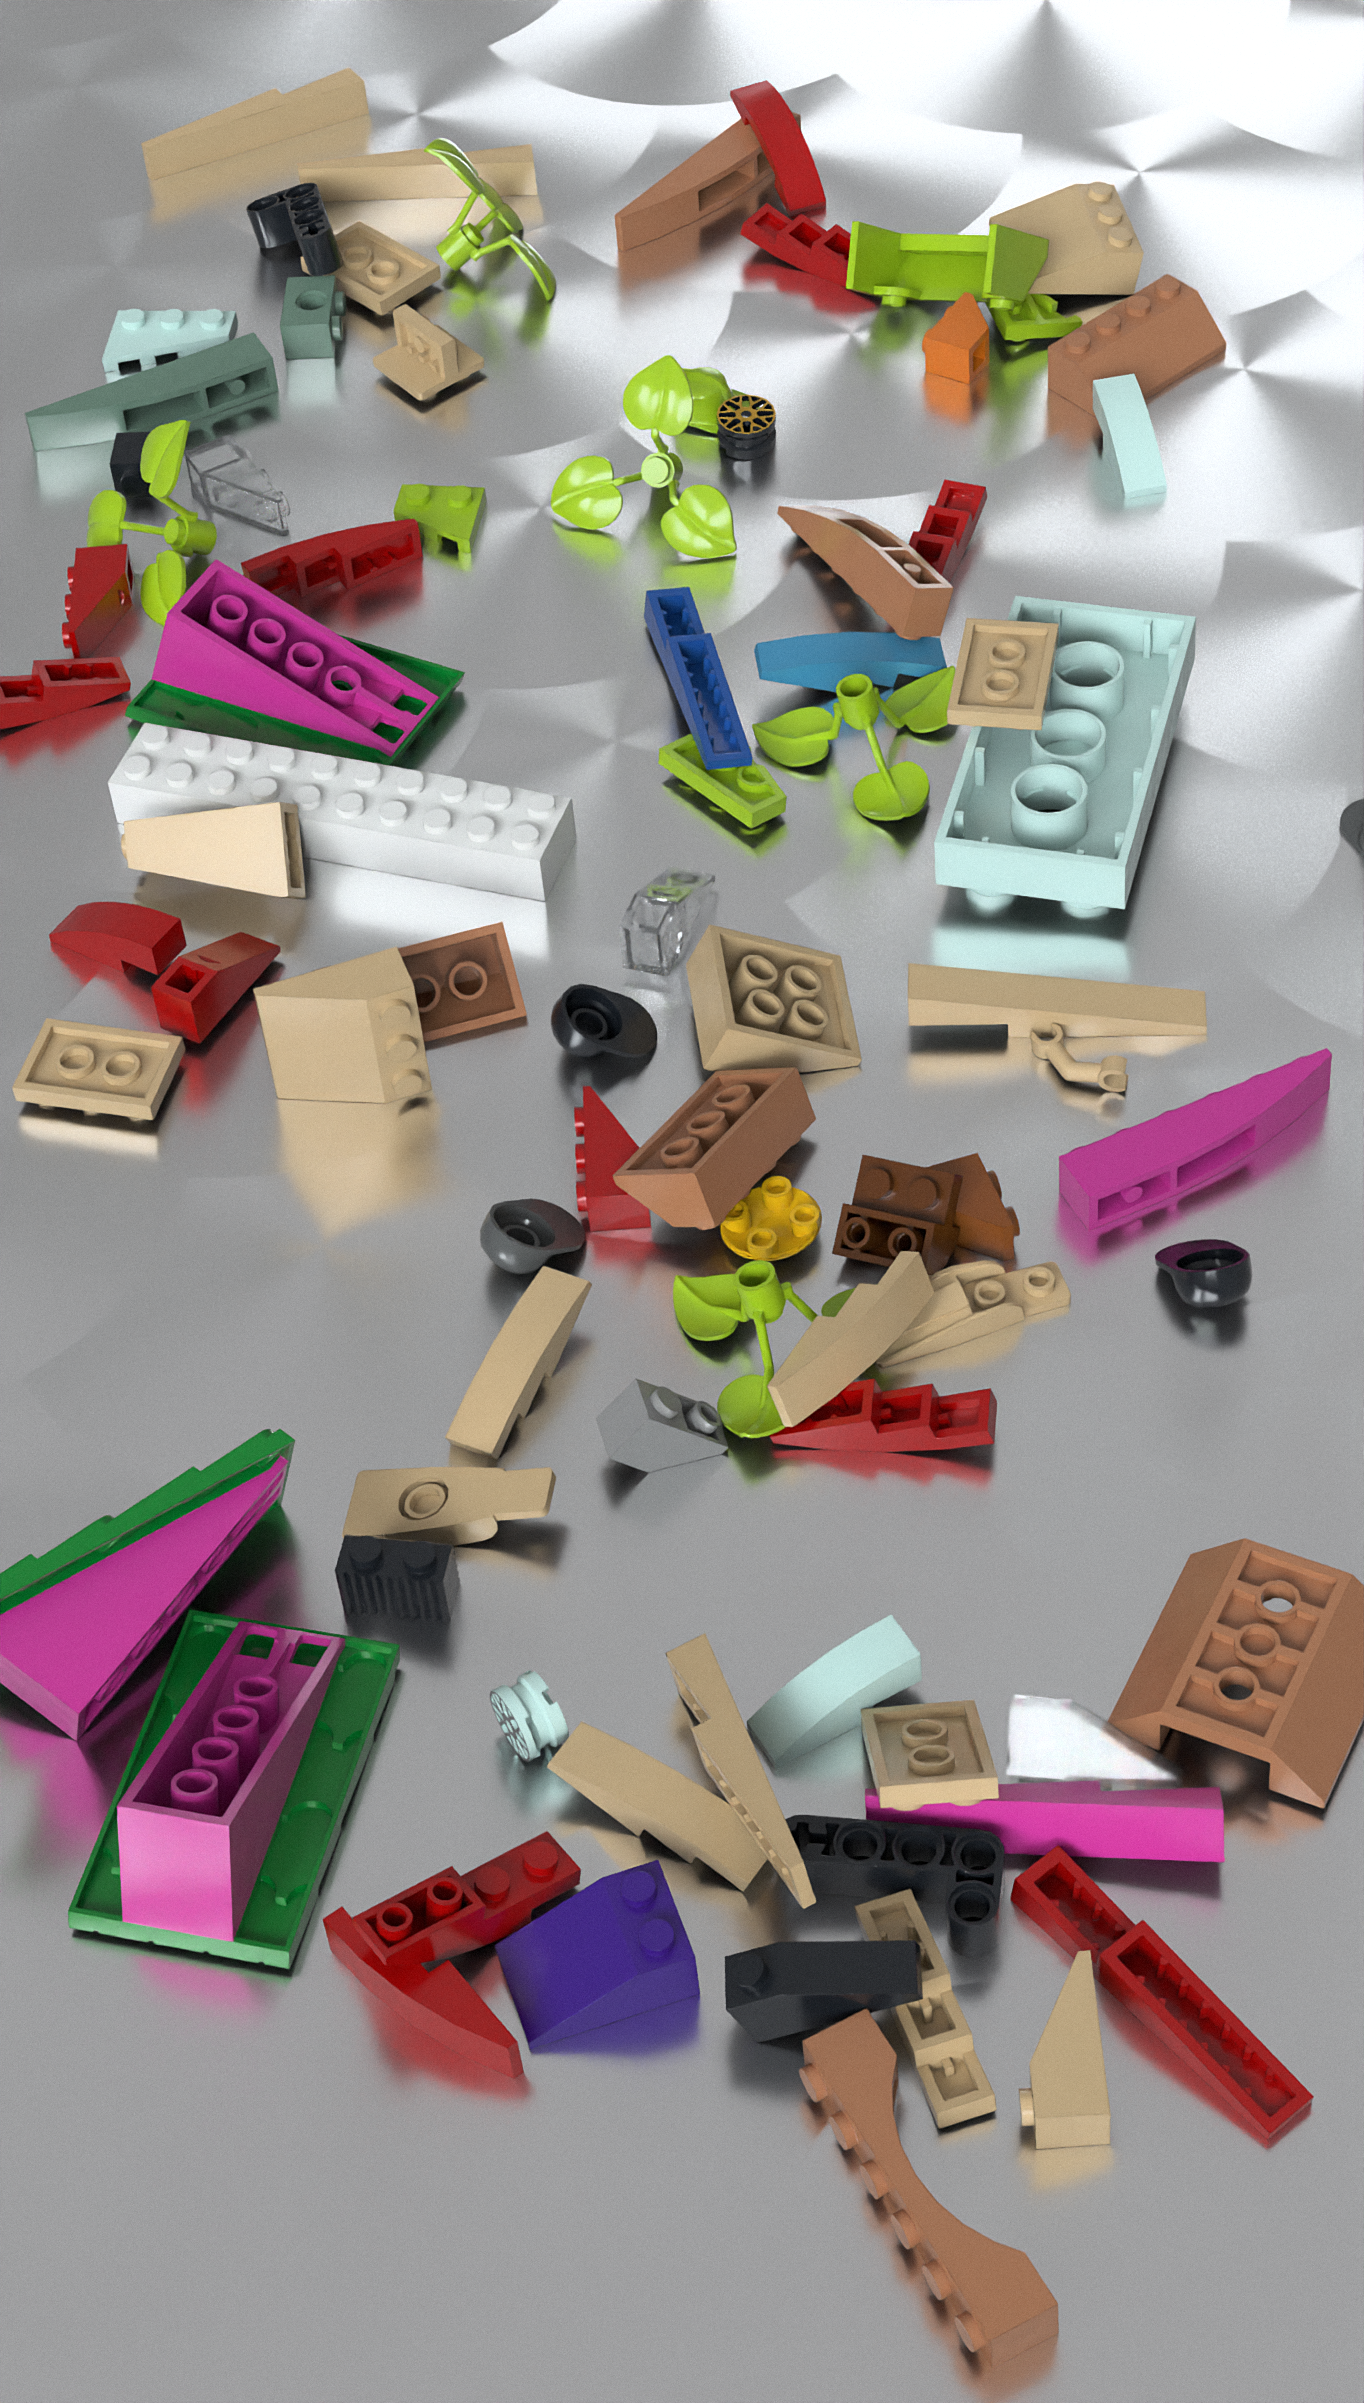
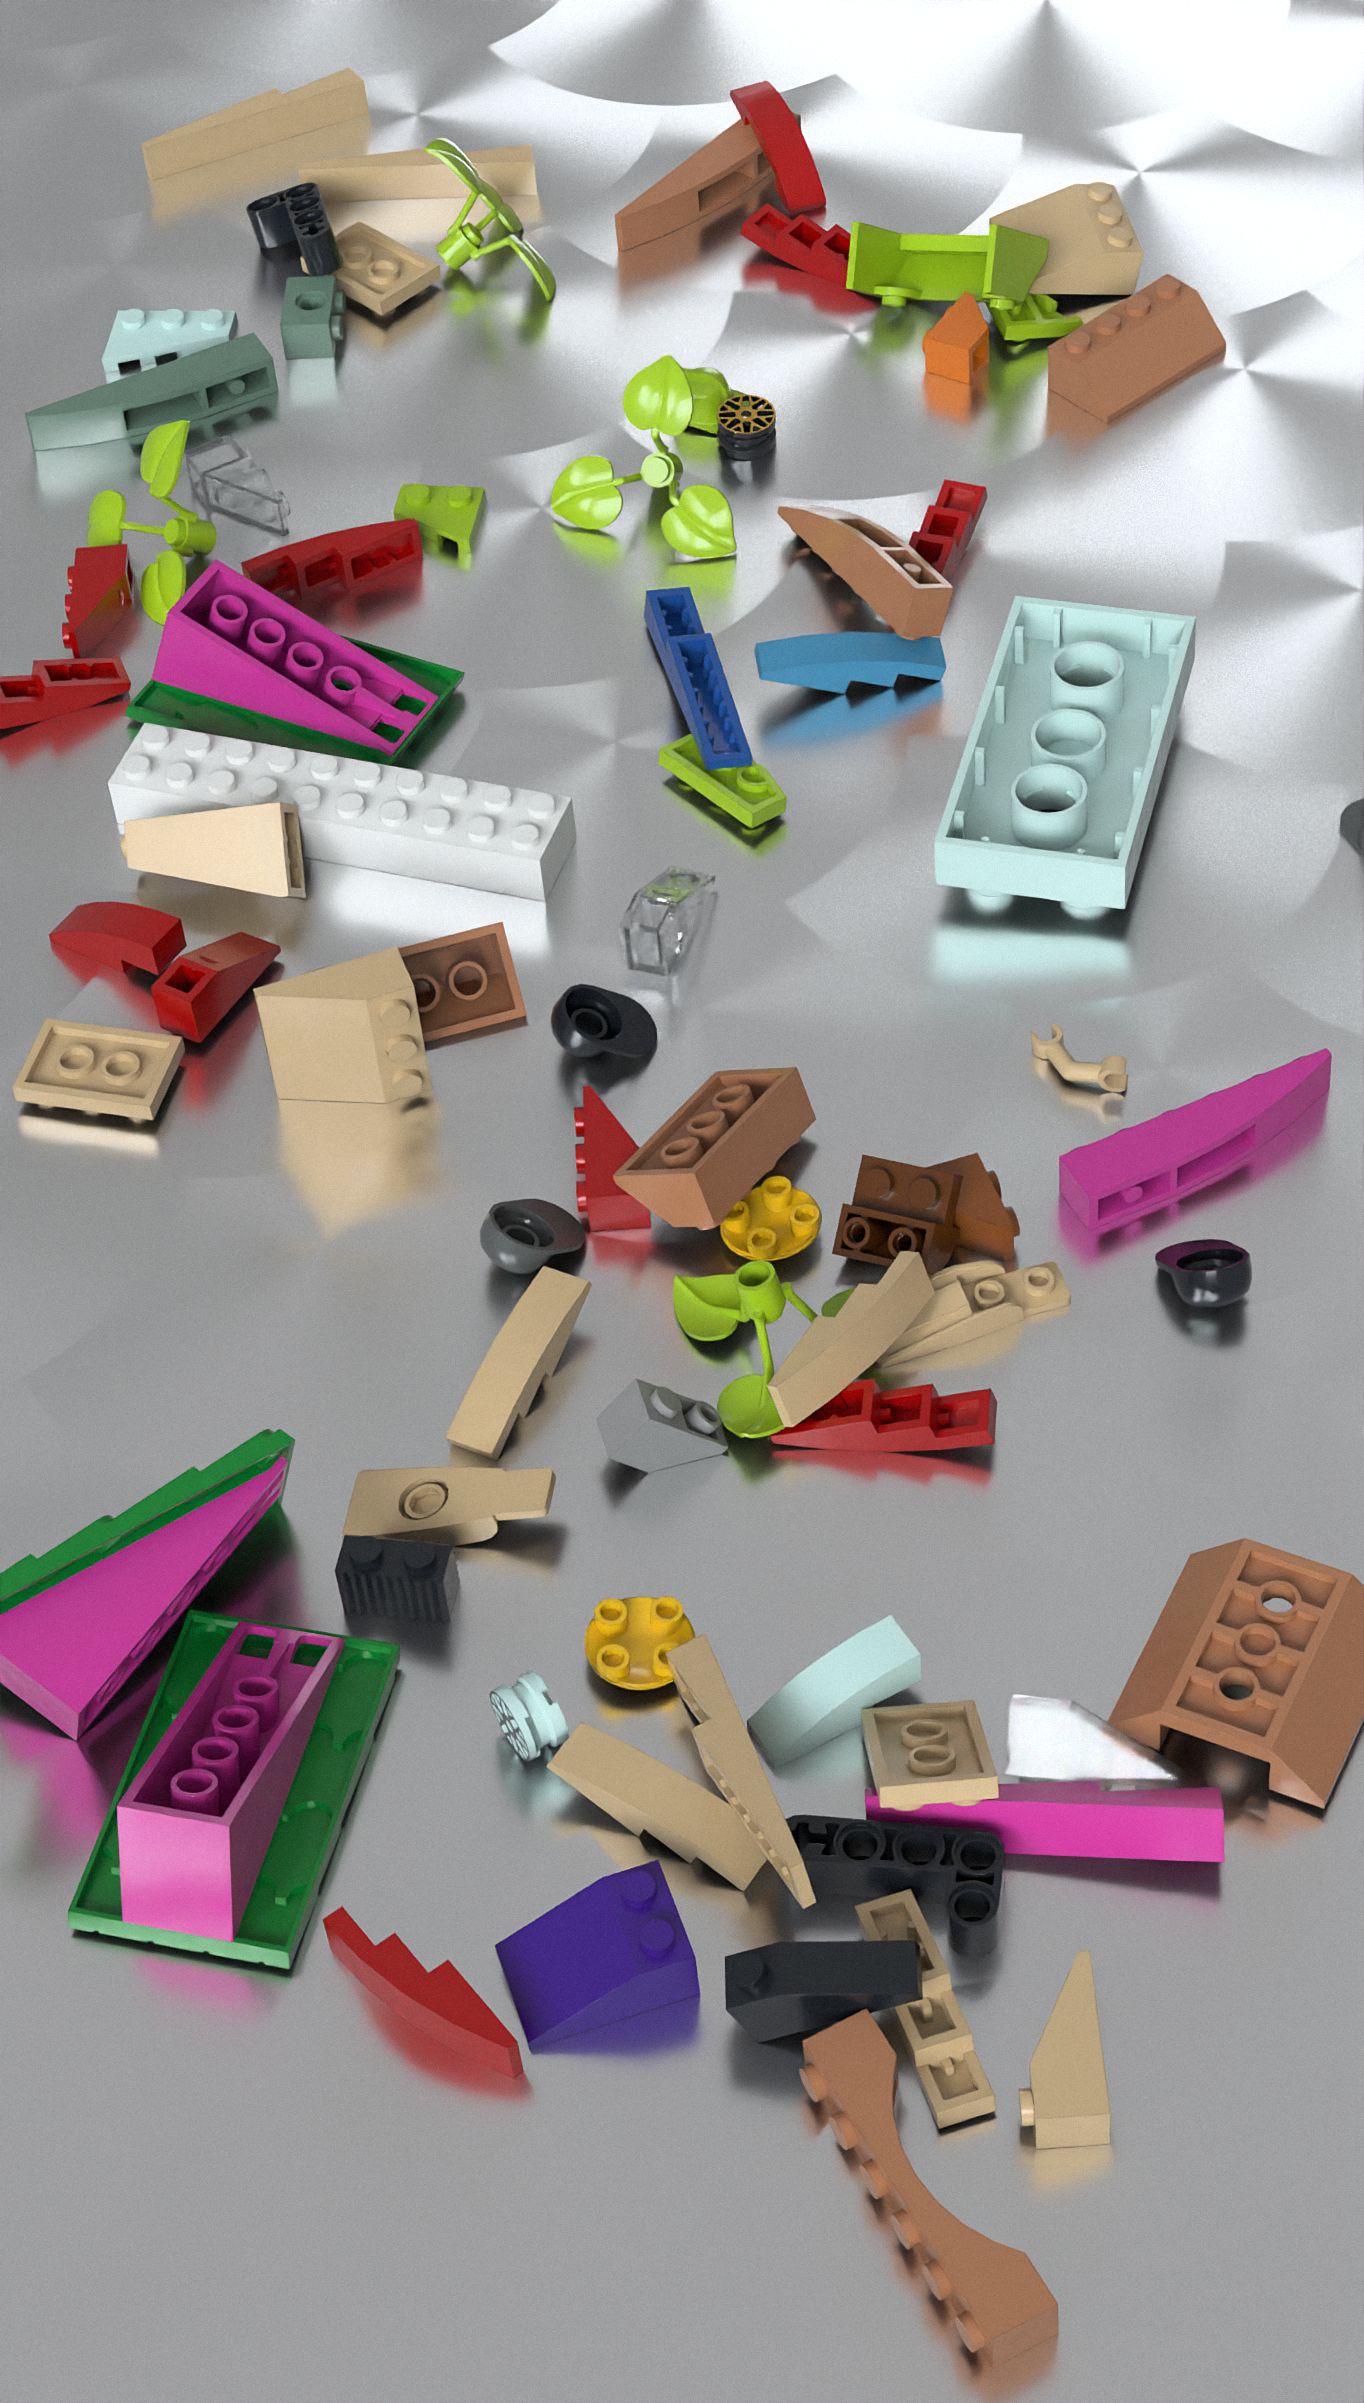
(126, 464): black brick -> none
(425, 356): tan bracket -> none
(468, 1911): red slope -> none
(631, 1637): none -> yellow dish
(769, 1004): tan slope -> none
(893, 793): lime plant -> none
(1003, 674): tan plate -> none
(1035, 1001): tan slope -> none
(1128, 436): light aqua slope -> none
(1160, 1991): red slope -> none

